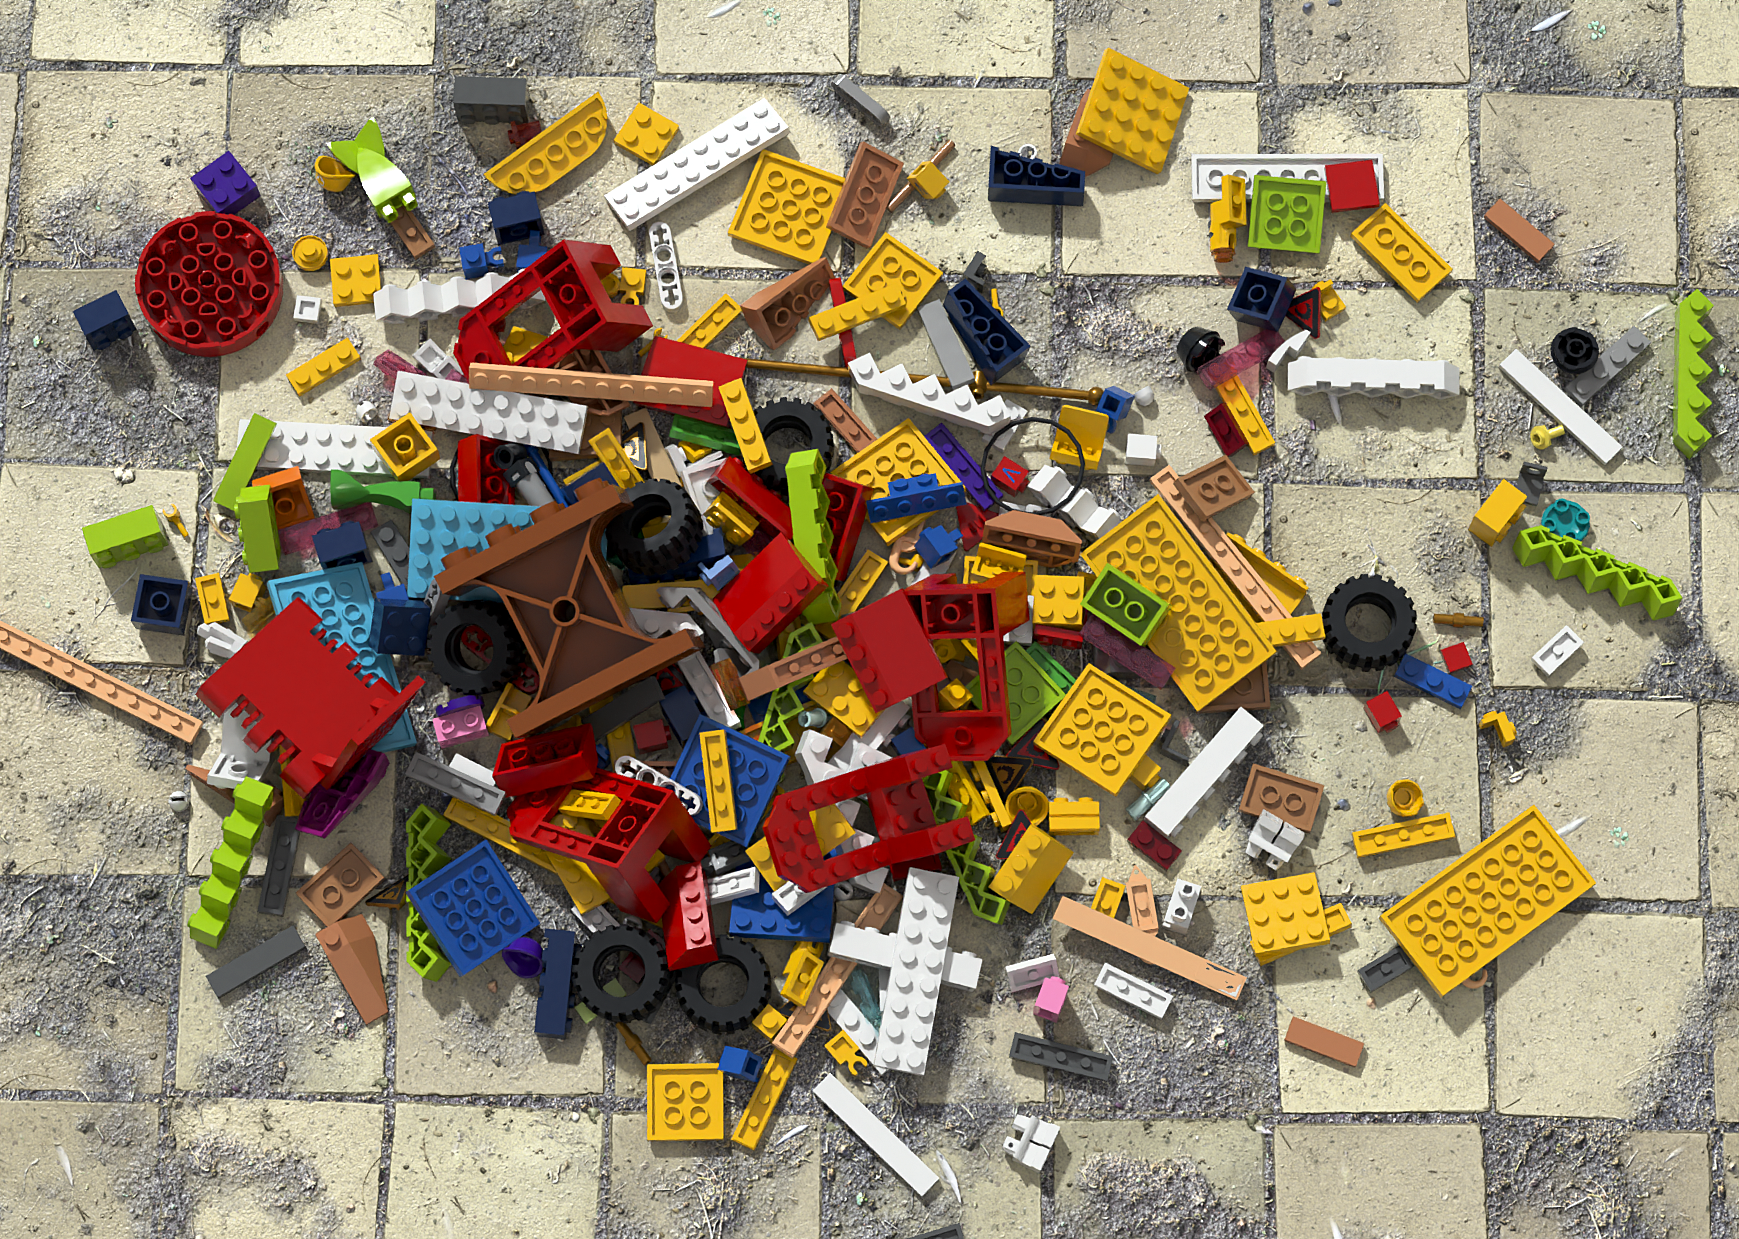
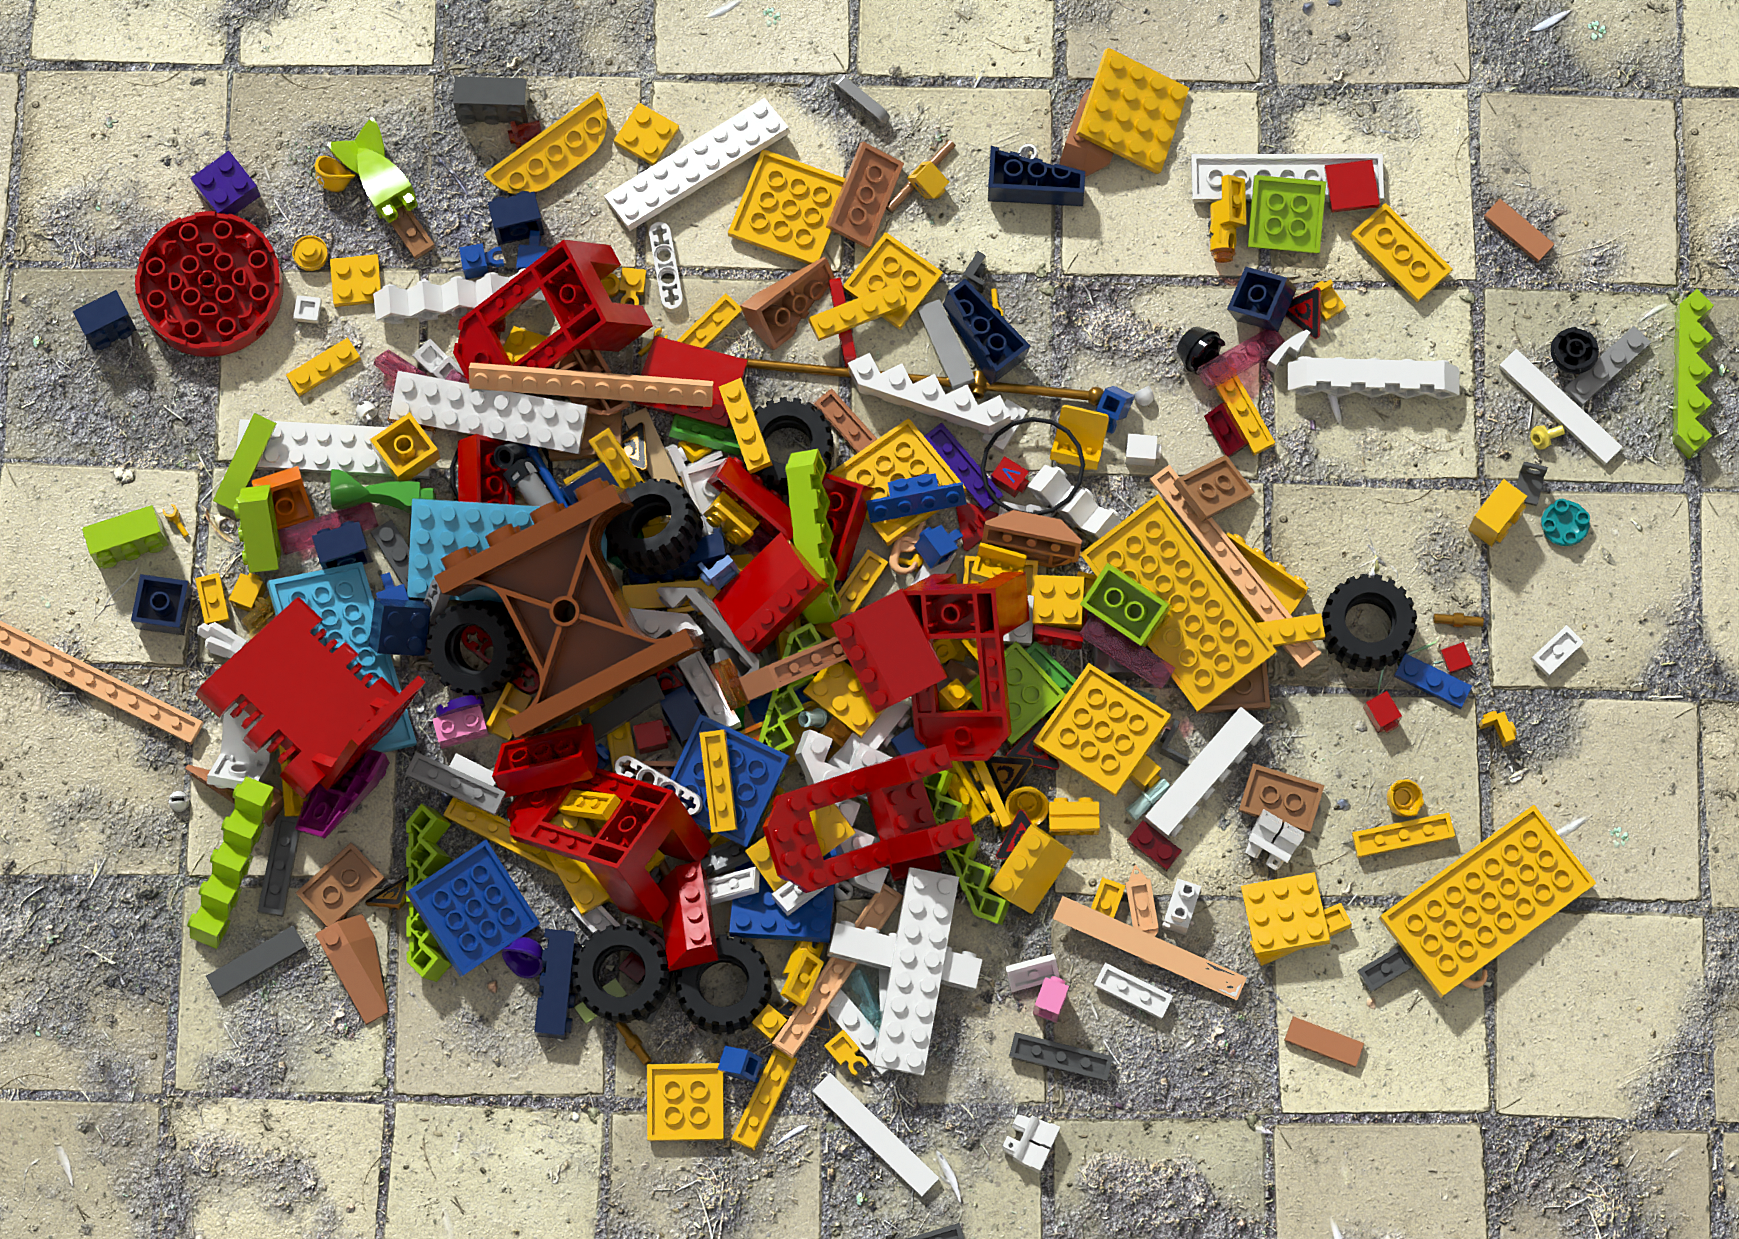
(1597, 571): lime brick -> none

